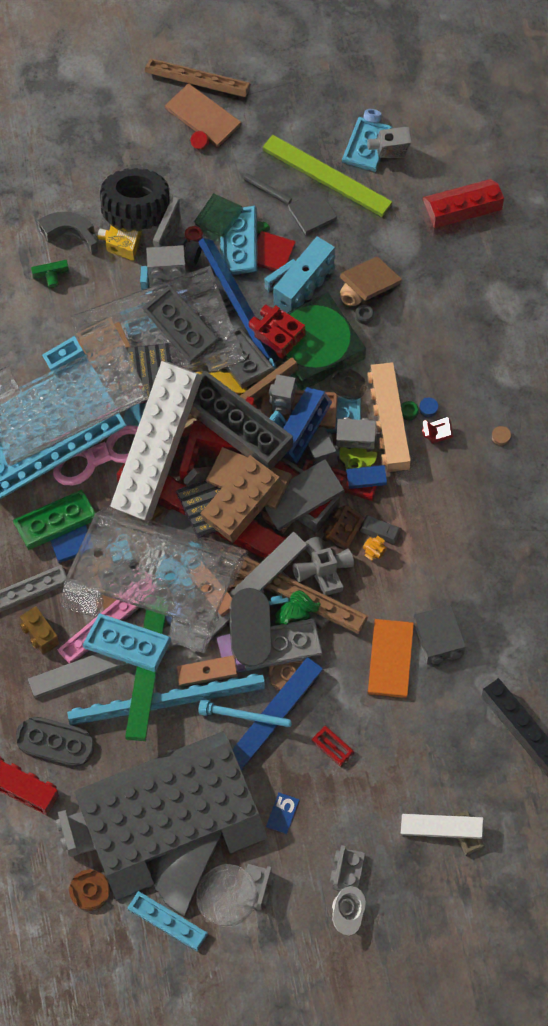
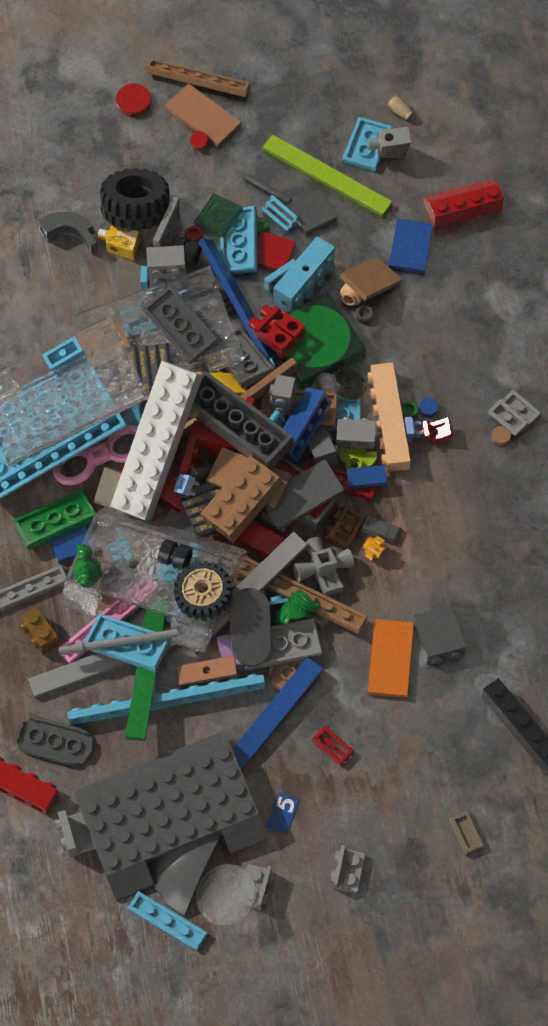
(50, 270): green tile -> none
(80, 647): none -> light grey bar
(86, 568): none -> green hair
(89, 890): dark orange tile -> none
(107, 486): none -> dark tan tile
(133, 99): none -> red tile
(173, 554): none -> black wheel
(185, 485): none -> light blue tile
(203, 577): none -> wheel
(207, 708): medium azure piece -> none
(269, 204): none -> medium azure tile
(326, 382): none -> clear tile
(348, 910): white piece -> none
(372, 115): light blue tile -> none
(400, 107): none -> tan cone
(410, 246): none -> blue tile
(410, 428): none -> light blue tile
(442, 826): white tile -> none
(514, 413): none -> light grey slope

